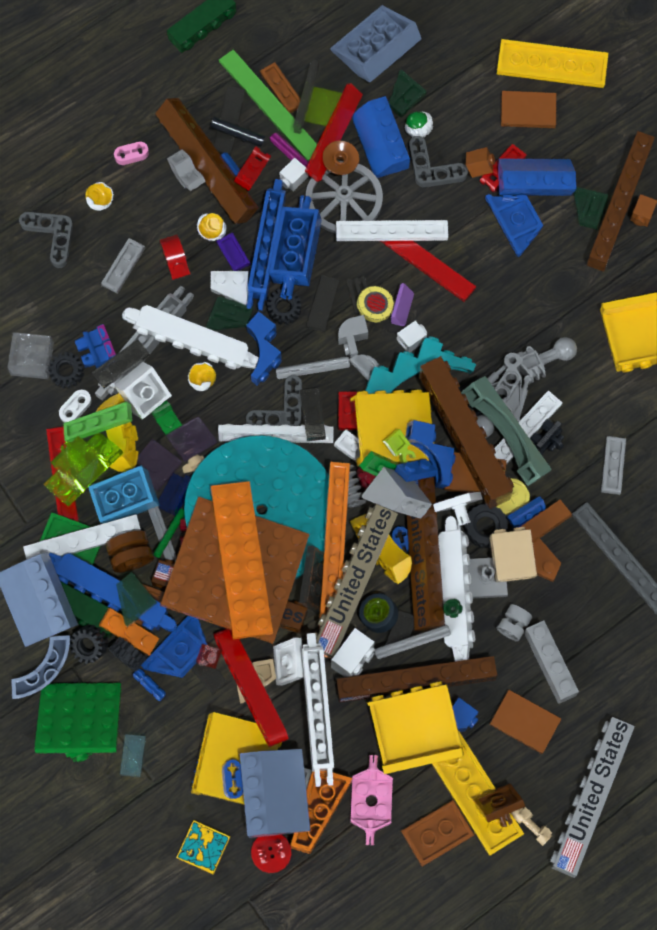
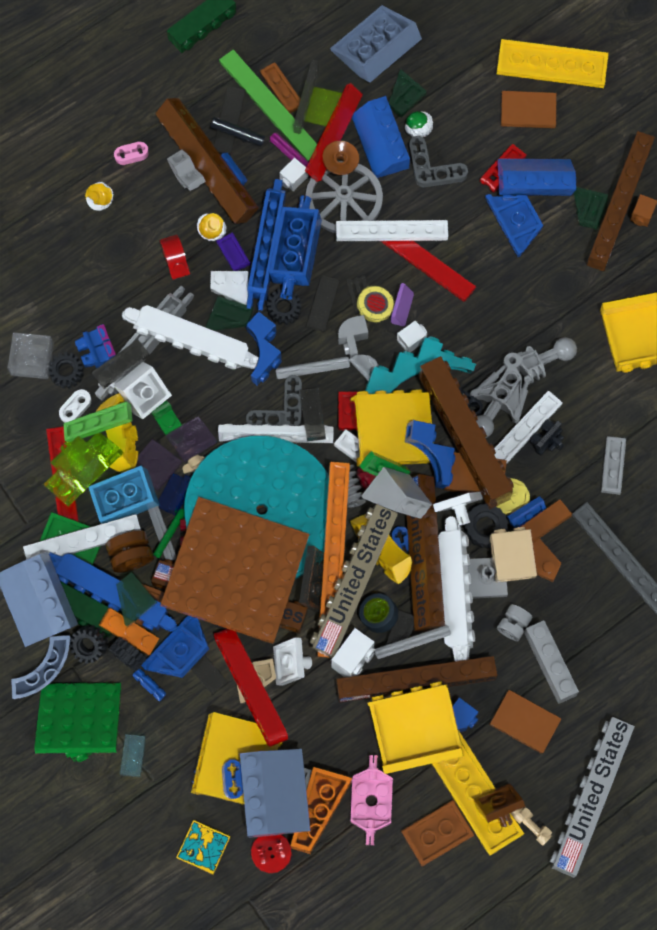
(56, 228): dark grey beam -> none
(123, 265): light grey tile -> none
(201, 376): yellow hair -> none
(208, 656): clear red plate -> none
(241, 560): orange plate -> none
(252, 169): red plate -> none
(317, 709): white hinge -> none
(398, 444): lime plate -> none
(416, 470): blue plate -> none
(448, 608): dark green plate -> none
(480, 162): dark orange brick -> none
(528, 458): sand green arch -> none

